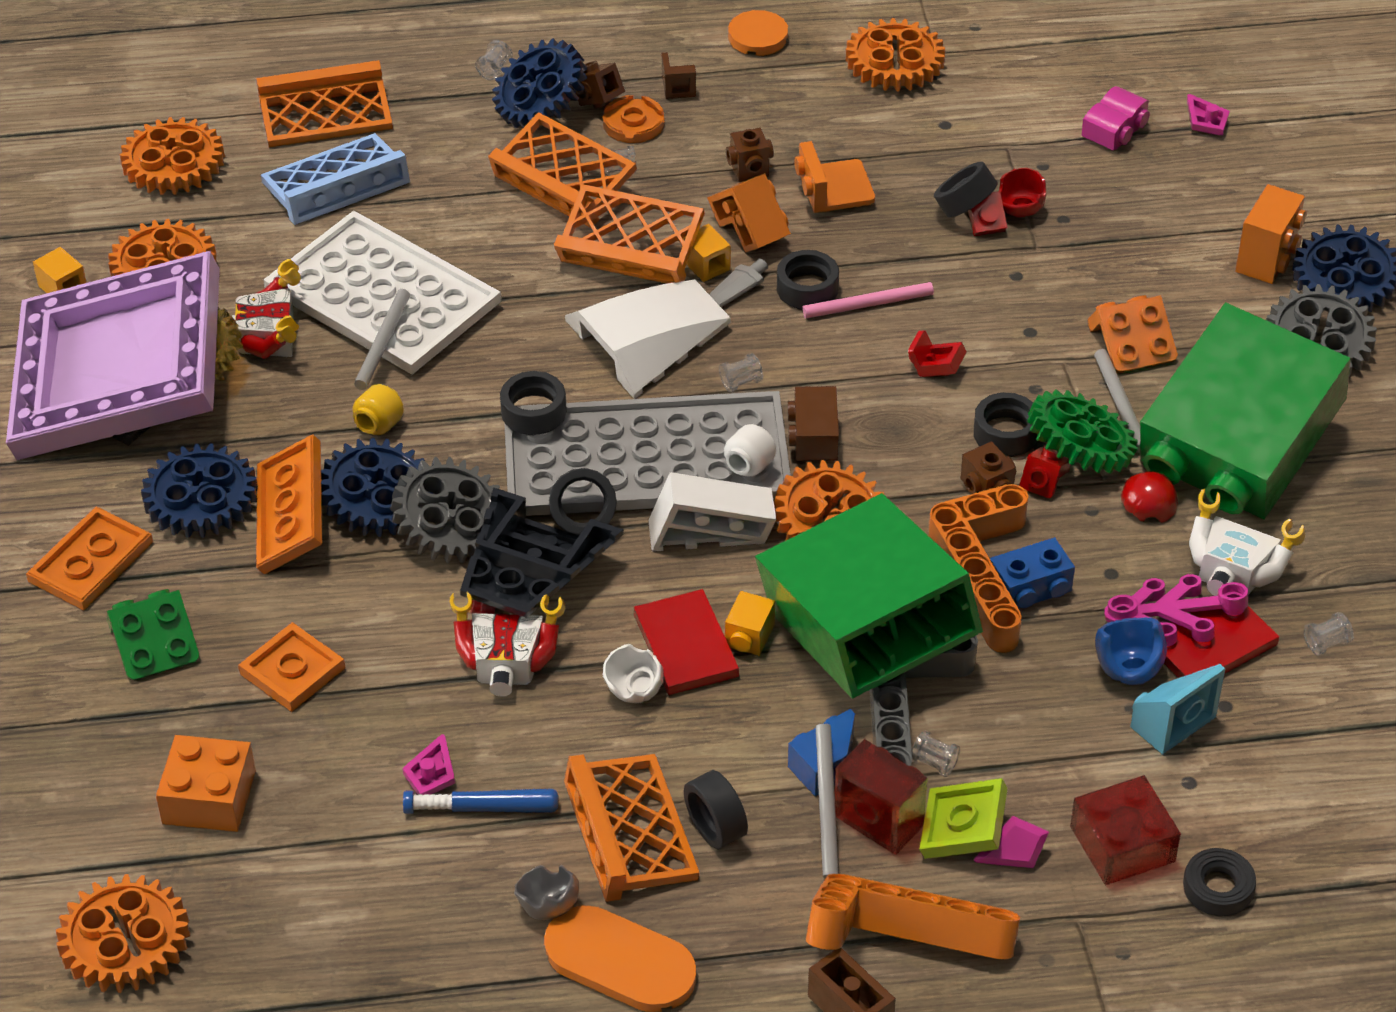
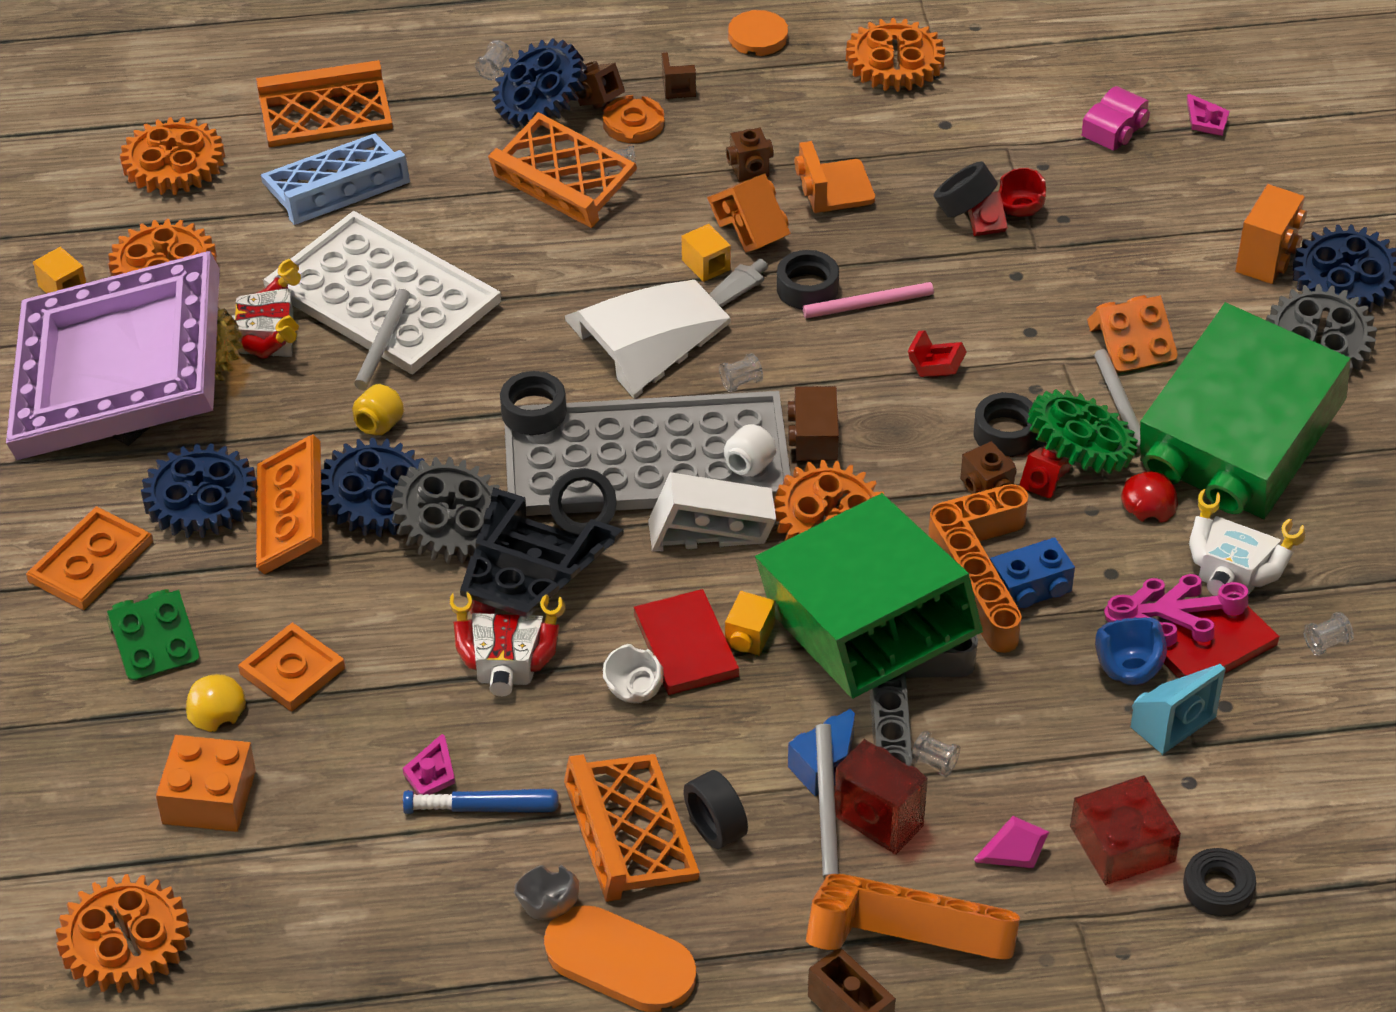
(214, 701): none -> yellow hair
(616, 256): orange fence -> none
(963, 818): lime plate -> none

